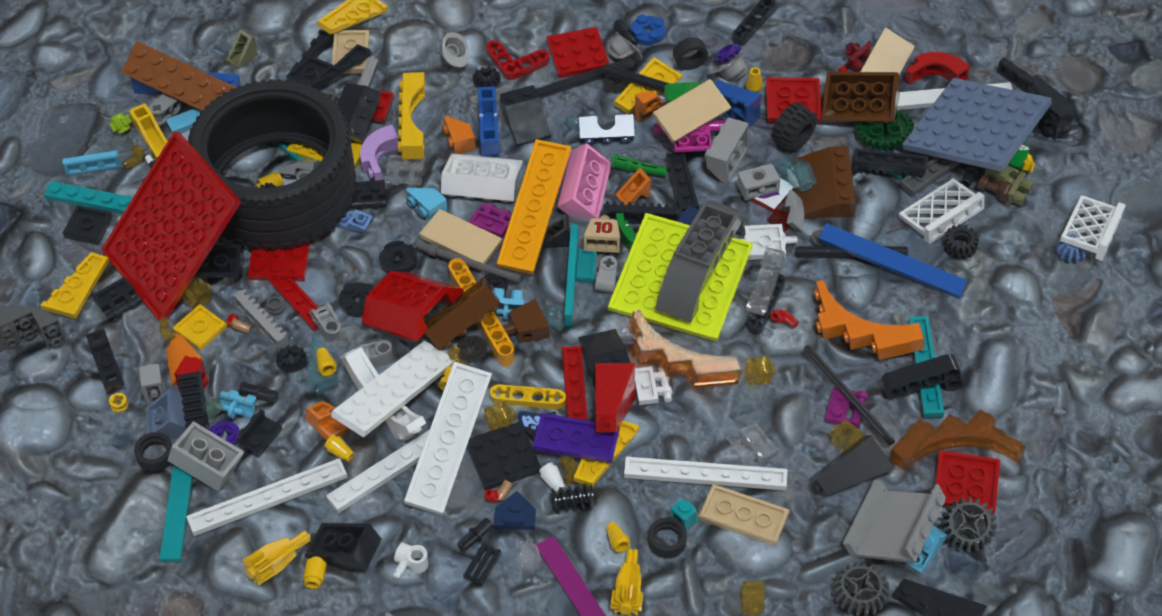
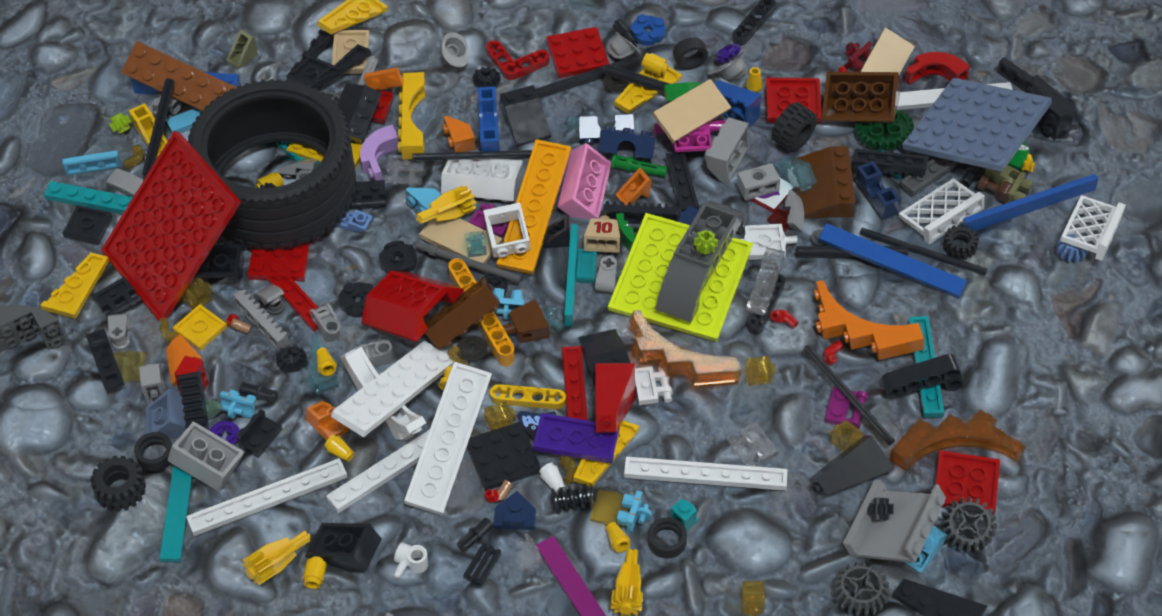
(118, 397): yellow bush -> none
(119, 330): none -> light grey piece
(121, 496): none -> black tyre
(124, 181): none -> light grey slope
(129, 364): none -> clear yellow piece
(158, 125): none -> black axle
(269, 294): none -> light grey slope
(384, 79): none -> orange plate
(449, 206): none -> yellow piece
(471, 155): none -> black piece
(475, 244): none -> clear light blue slope
(505, 214): none -> white window
(607, 507): none -> clear yellow piece
(611, 138): none -> dark blue arch
(634, 503): none -> medium azure hips
(646, 104): orange slope -> none
(654, 64): none -> yellow brick
(705, 242): none -> lime gear
(744, 515): tan tile -> none
(830, 352): none -> red arm
(870, 182): none -> dark blue arch
(881, 508): none -> black gear
(924, 251): none -> black piece
(1031, 203): none -> blue tile

